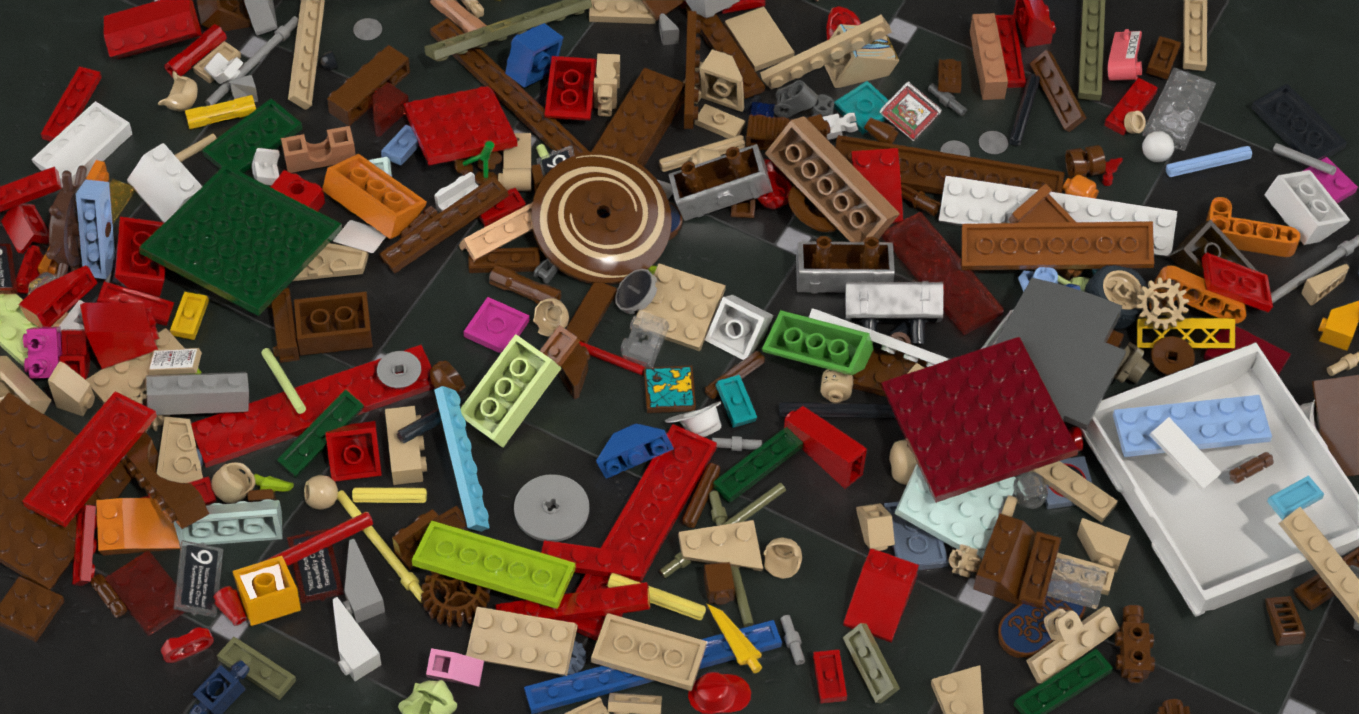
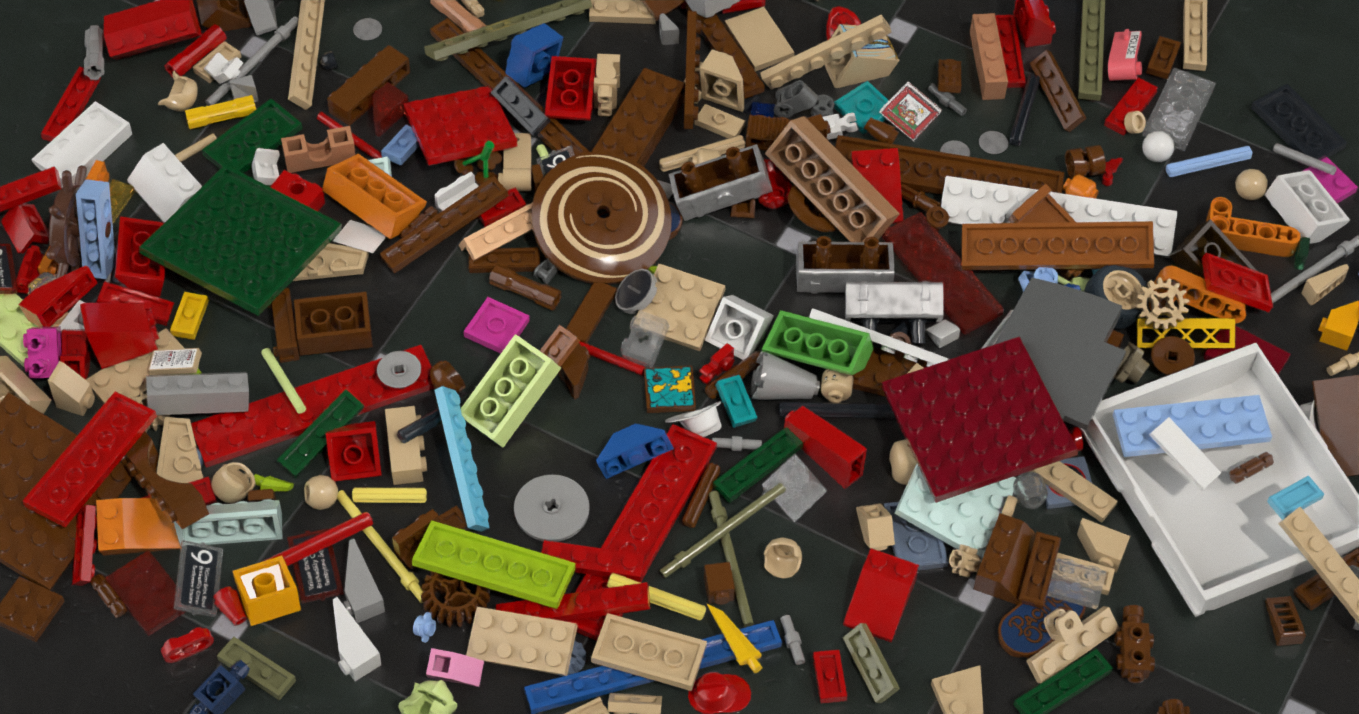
(94, 58): none -> light grey axle
(358, 142): none -> red bar
(424, 626): none -> light blue plate
(520, 106): none -> black tile
(549, 315): tan hair -> none
(719, 362): none -> red plate
(723, 543): tan wing -> none
(781, 380): none -> light grey cone
(800, 484): none -> clear hinge
(937, 217): none -> reddish brown plate
(943, 333): none -> white slope
(1251, 184): none -> tan piece
(1301, 253): none -> clear green tile

